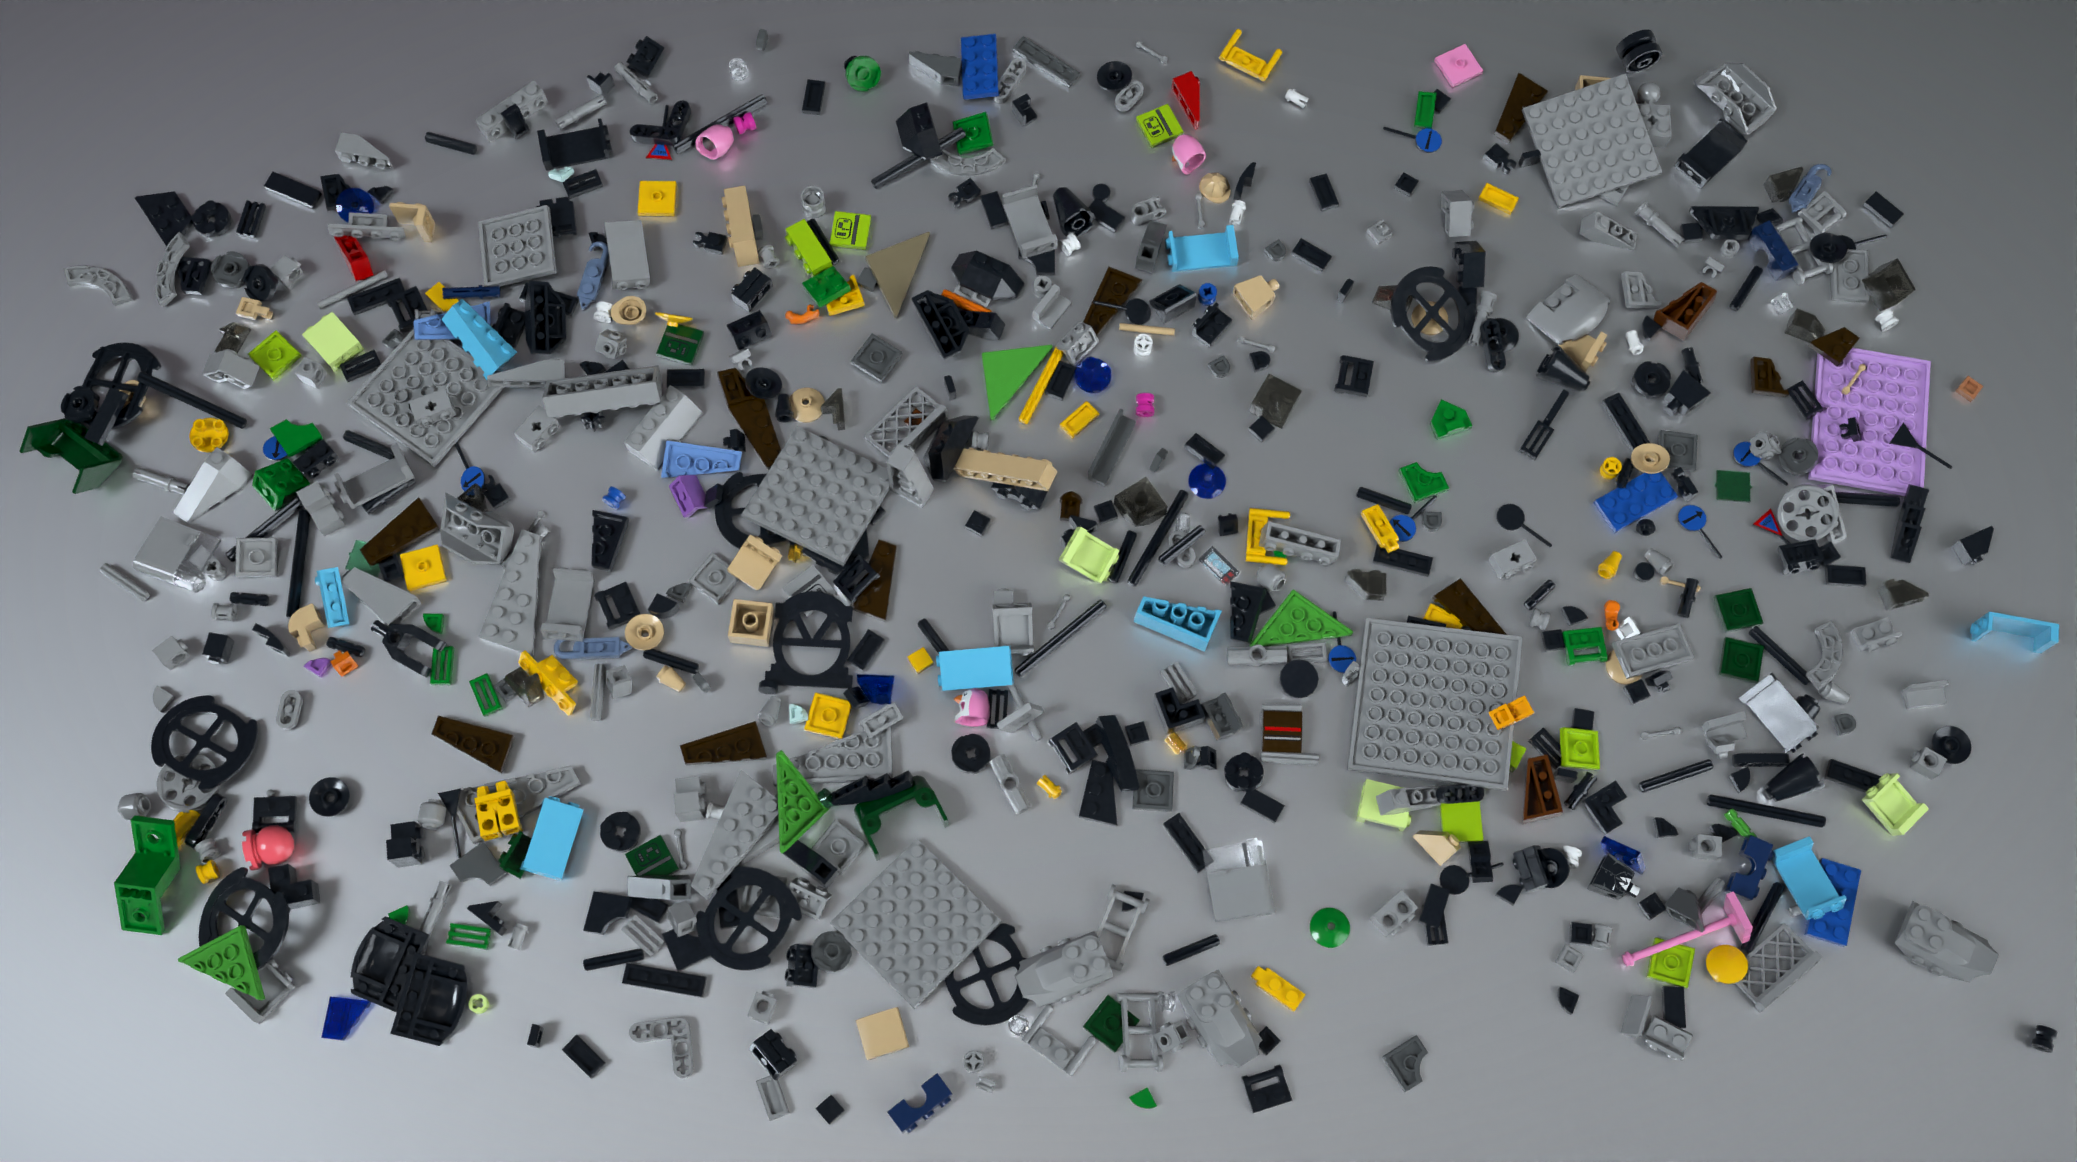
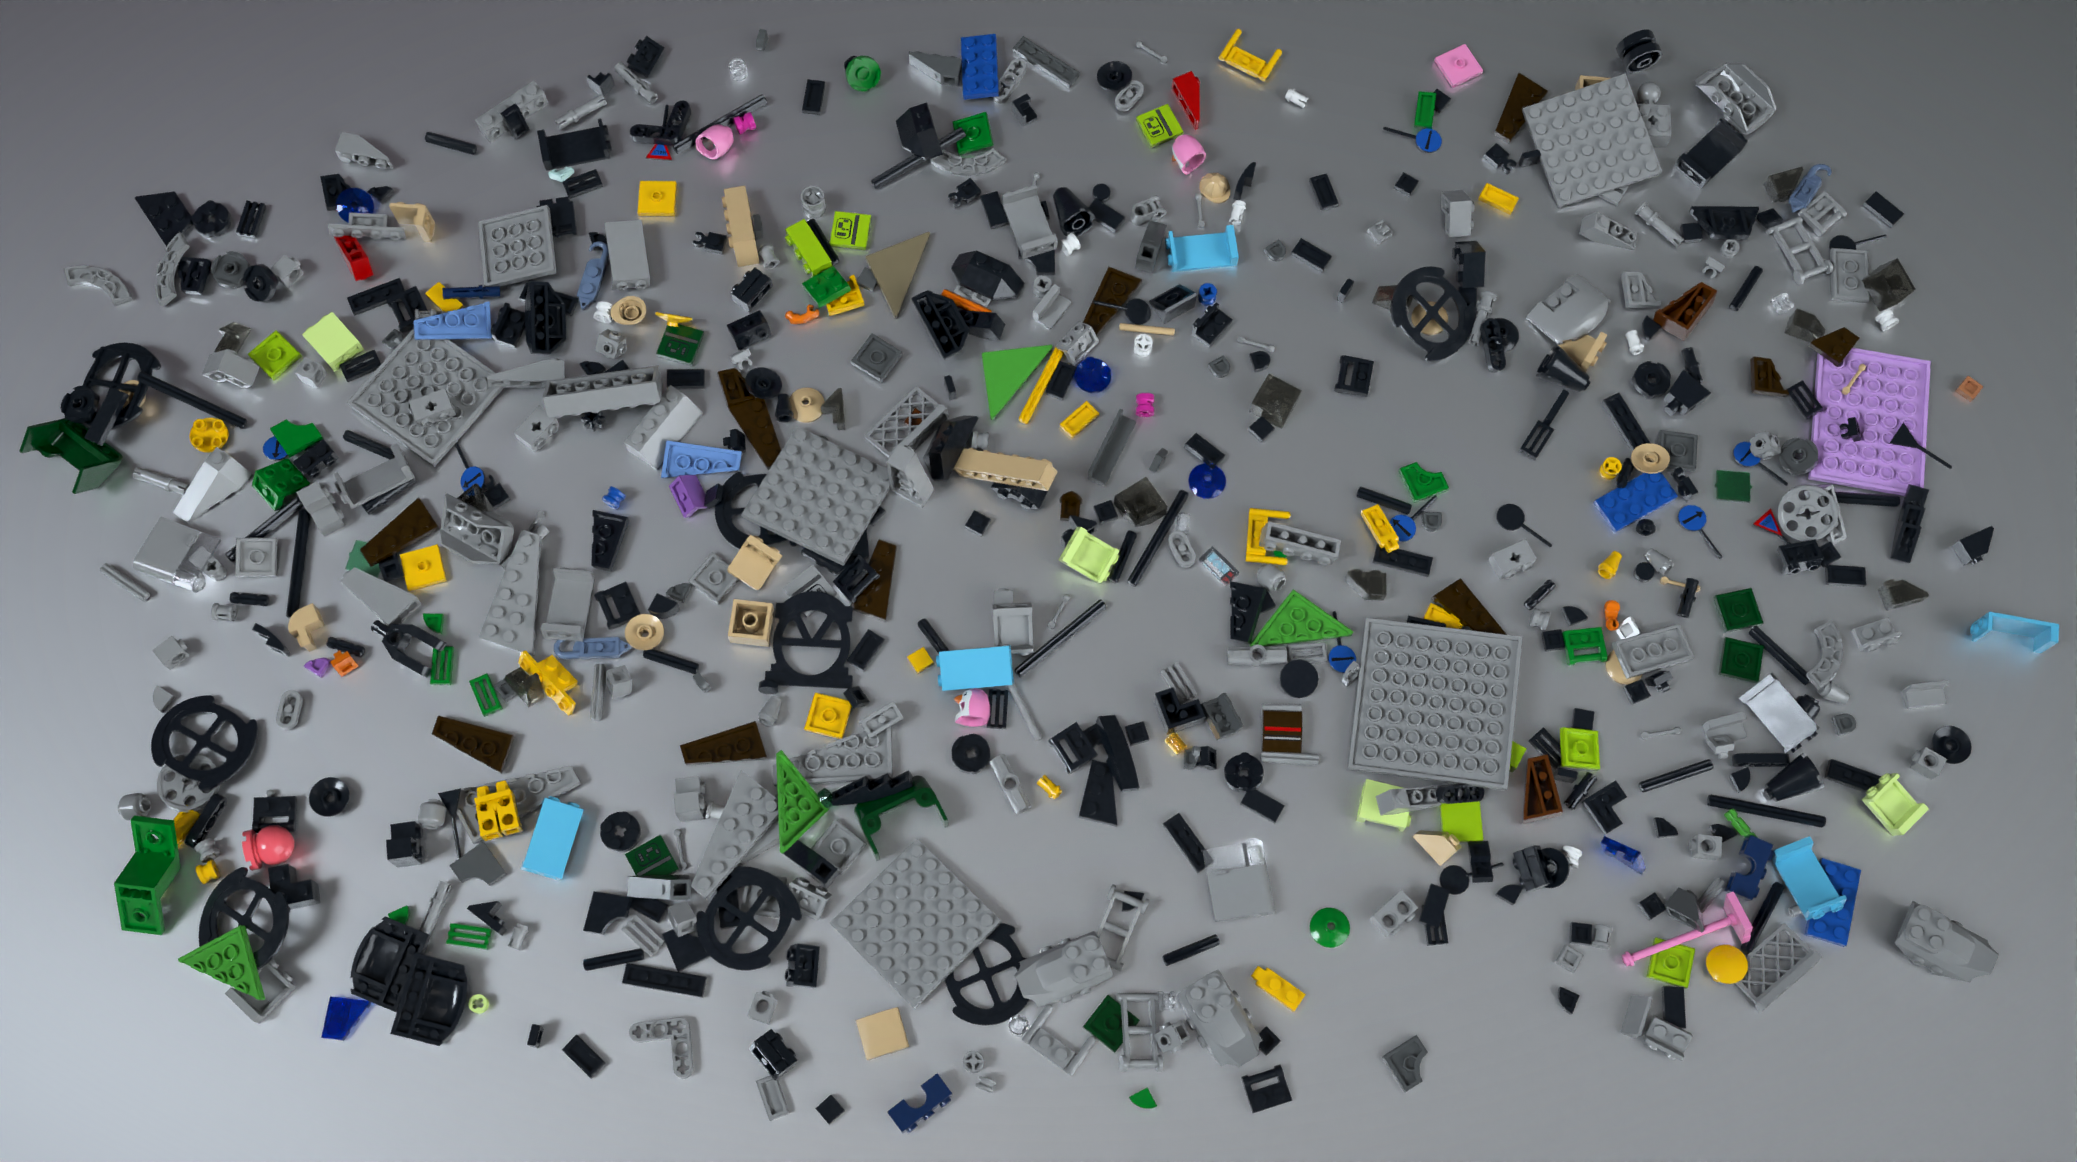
(218, 648): black brick -> none
(251, 308): tan plate -> none
(293, 190): black tile -> none
(332, 597): medium azure piece -> none
(352, 289): light grey bar -> none
(478, 338): medium azure wedge -> none
(512, 860): dark green bracket -> none
(670, 678): tan cone -> none
(794, 553): clear yellow plate -> none
(797, 714): light aqua tile -> none
(831, 951): dark grey tile -> none
(877, 687): clear blue wing -> none
(1020, 717): light grey tile -> none
(1154, 791): dark grey tile -> none
(1178, 621): medium azure wedge -> none
(1181, 545): black axle -> none
(1227, 524): black tile -> none
(1255, 295): tan torso -> none
(1449, 420): green plate -> none
(1511, 713): light orange slope -> none
(1613, 879): black torso -> none
(1780, 258): dark blue arch -> none
(1828, 247): black dish -> none
(2044, 1038): black wheel -> none

